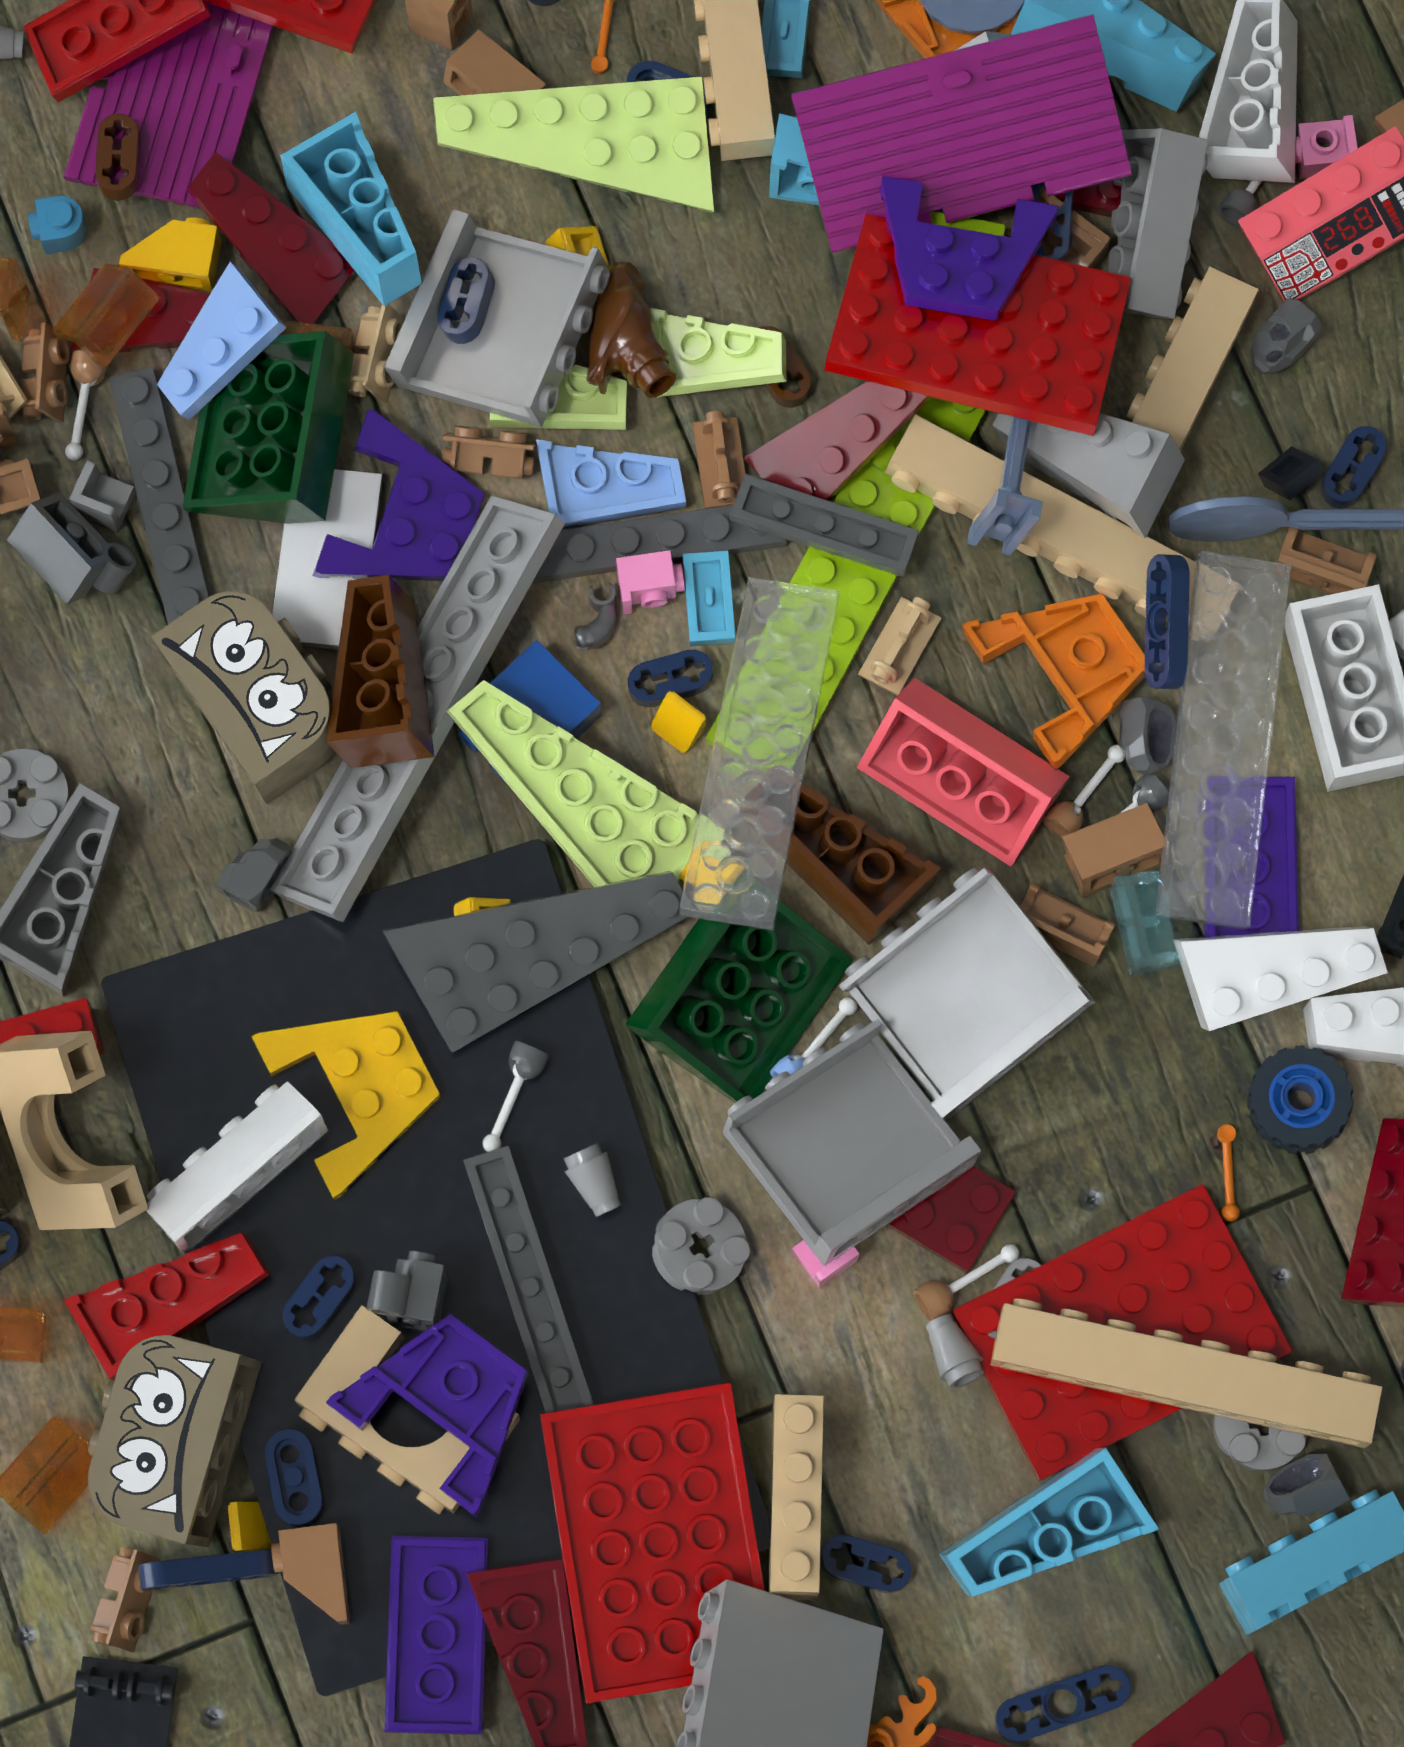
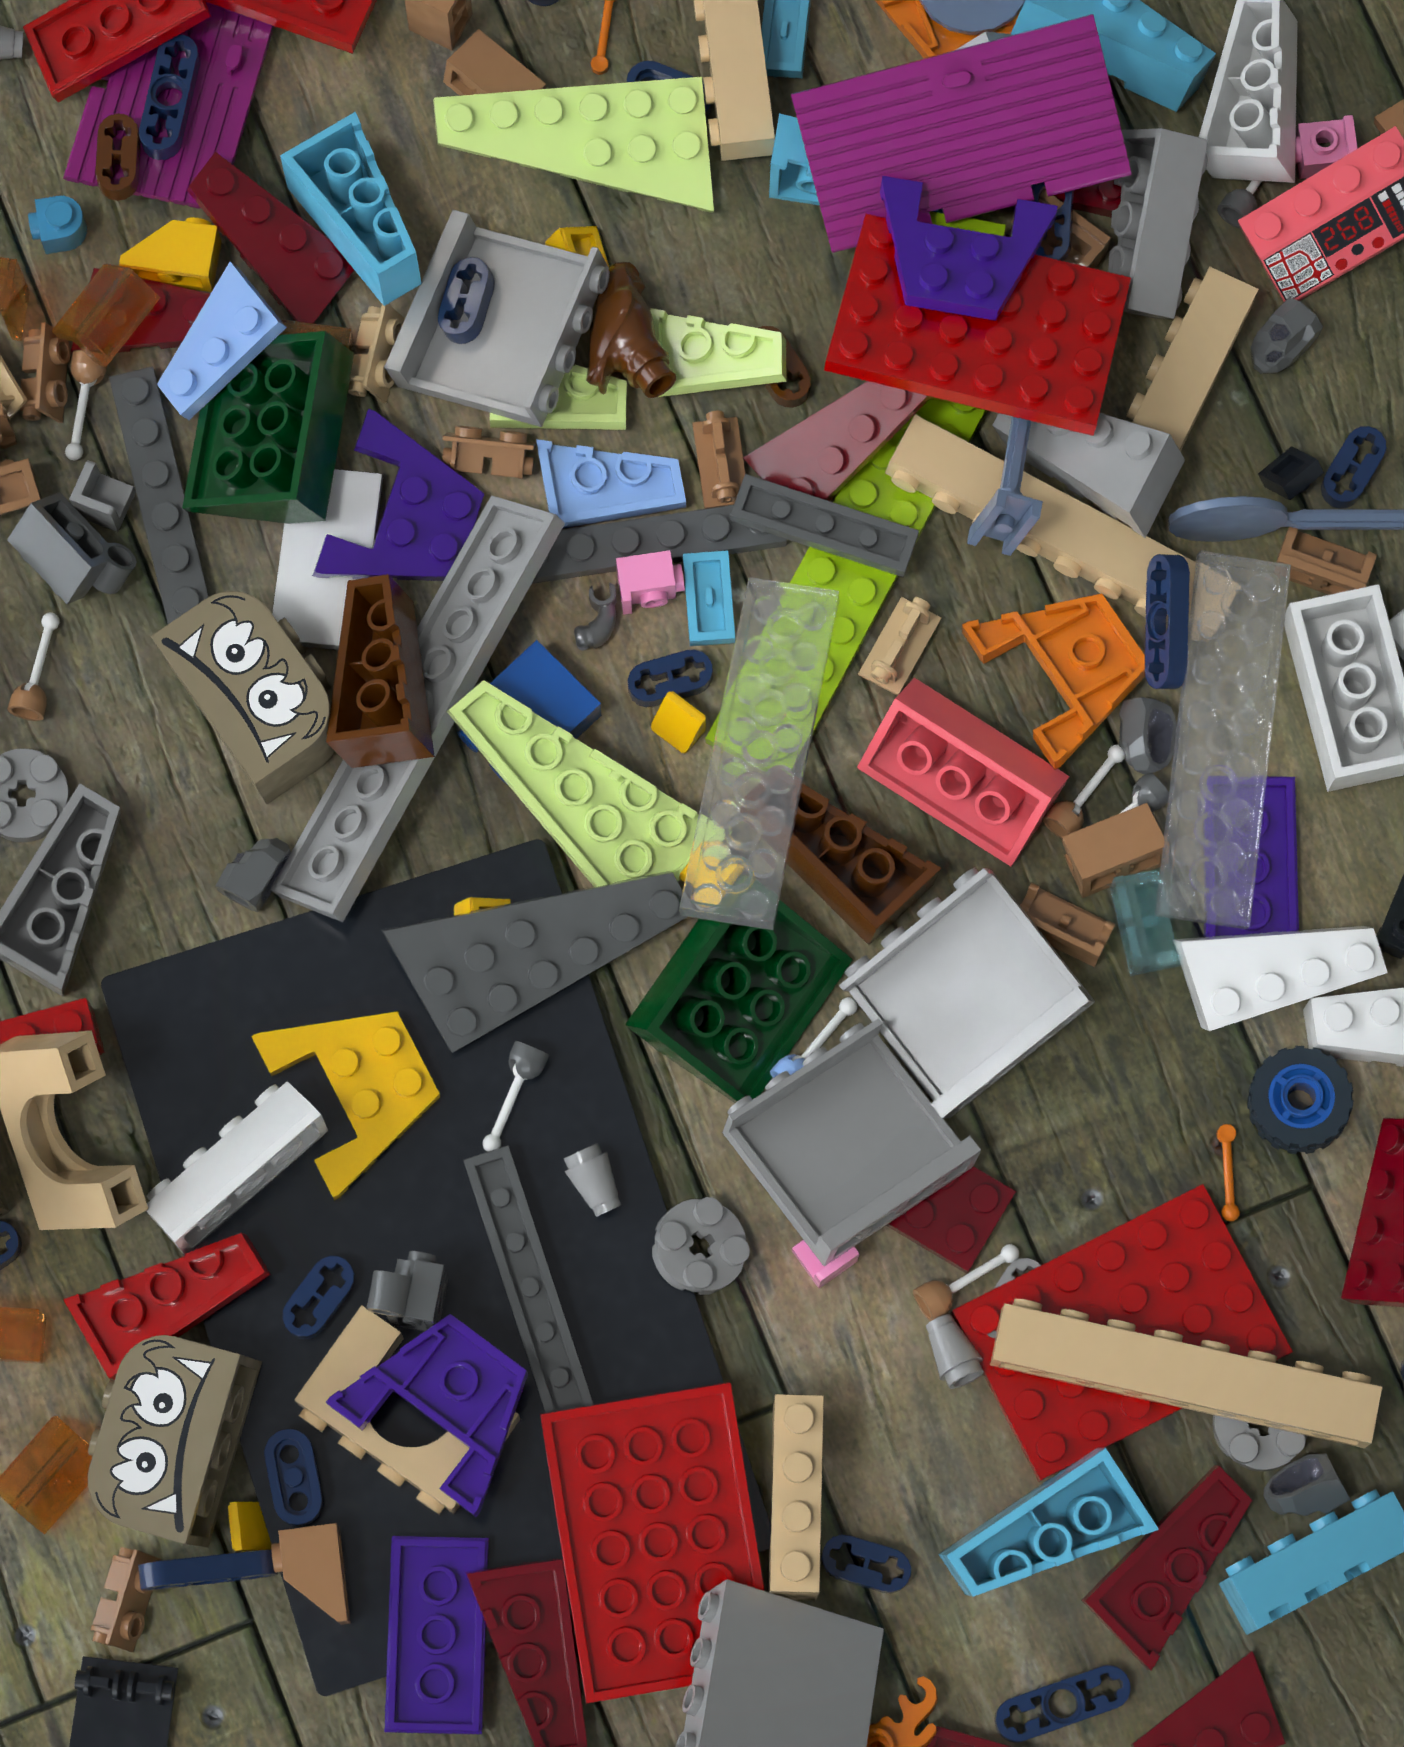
(29, 699): none -> hinge
(177, 114): none -> dark blue beam
(1158, 1577): none -> dark red wing

